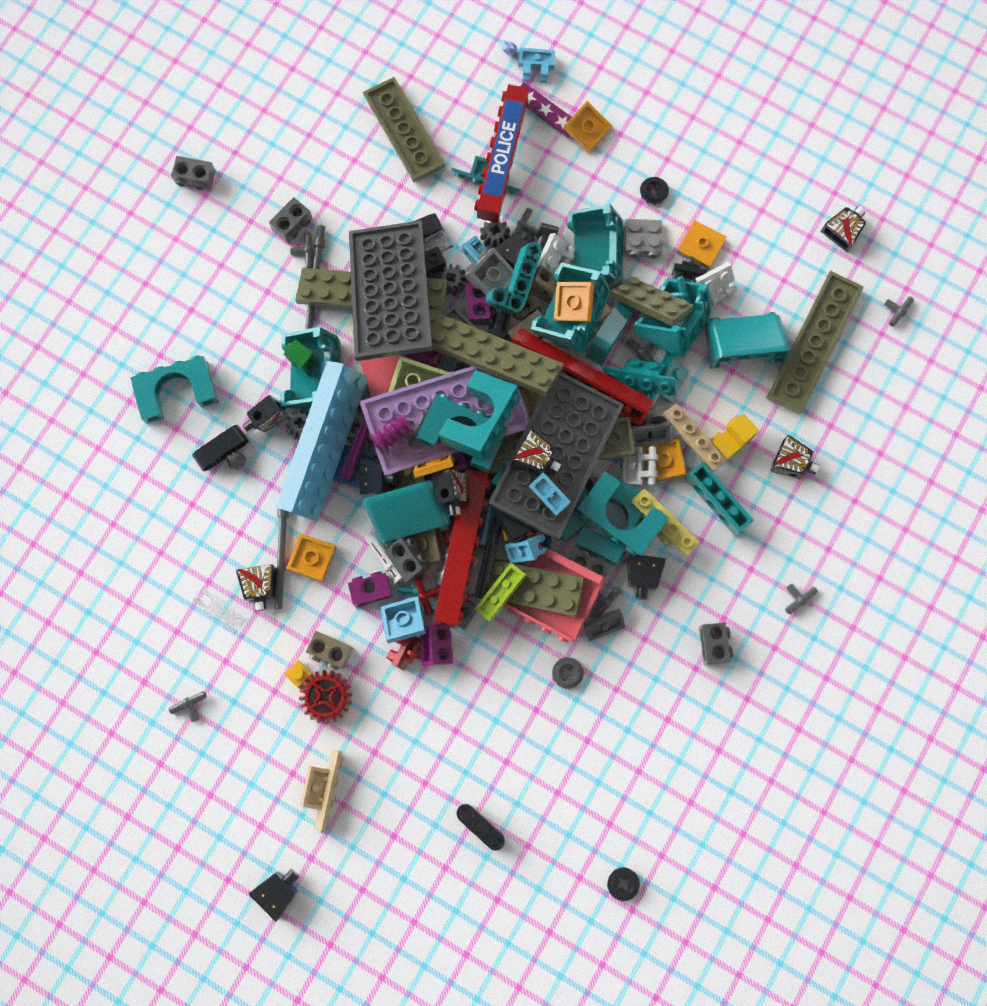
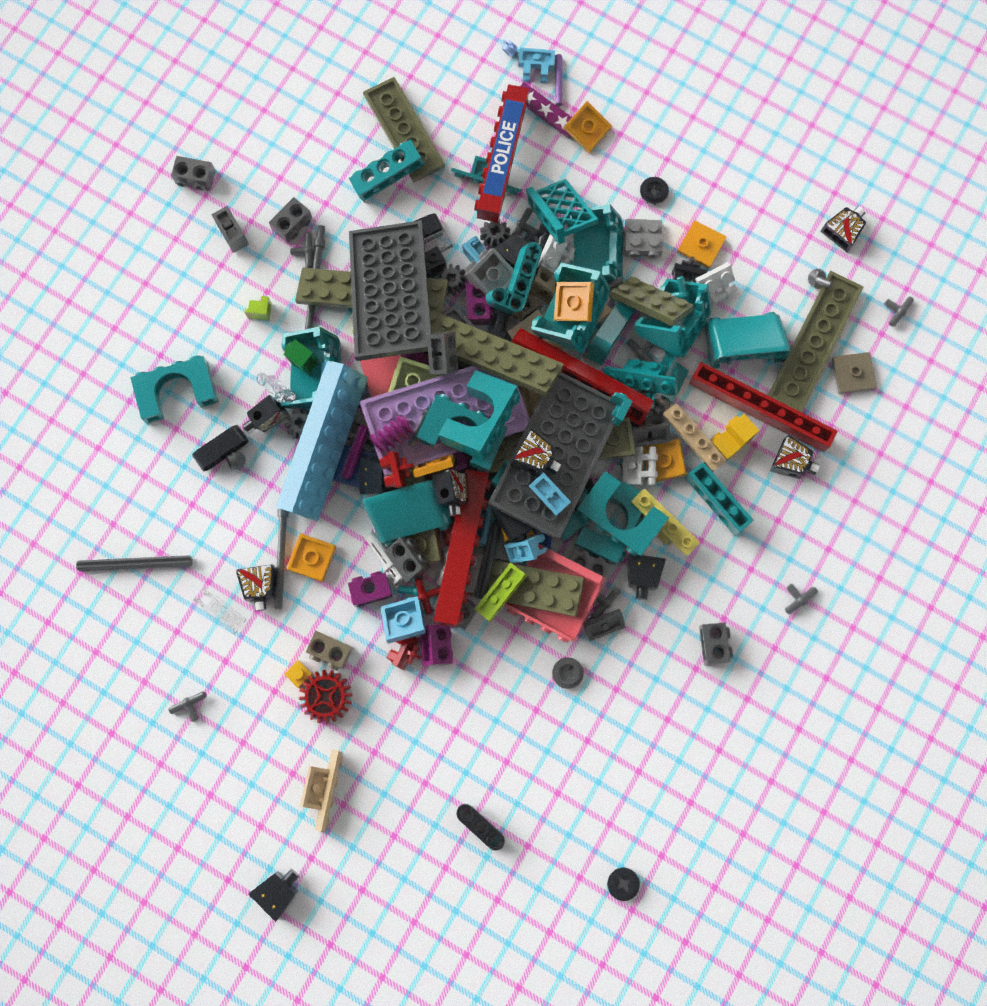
(134, 563): none -> dark grey axle
(230, 229): none -> dark grey brick
(259, 309): none -> lime panel
(275, 387): none -> clear hinge
(385, 179): none -> teal brick
(393, 461): none -> red hips
(442, 353): none -> dark grey brick
(547, 214): none -> teal fence
(558, 80): none -> medium lavender bar
(622, 405): none -> teal bracket
(661, 405): none -> flat silver plate
(763, 407): none -> red brick
(818, 277): none -> flat silver plate
(854, 372): none -> dark tan plate

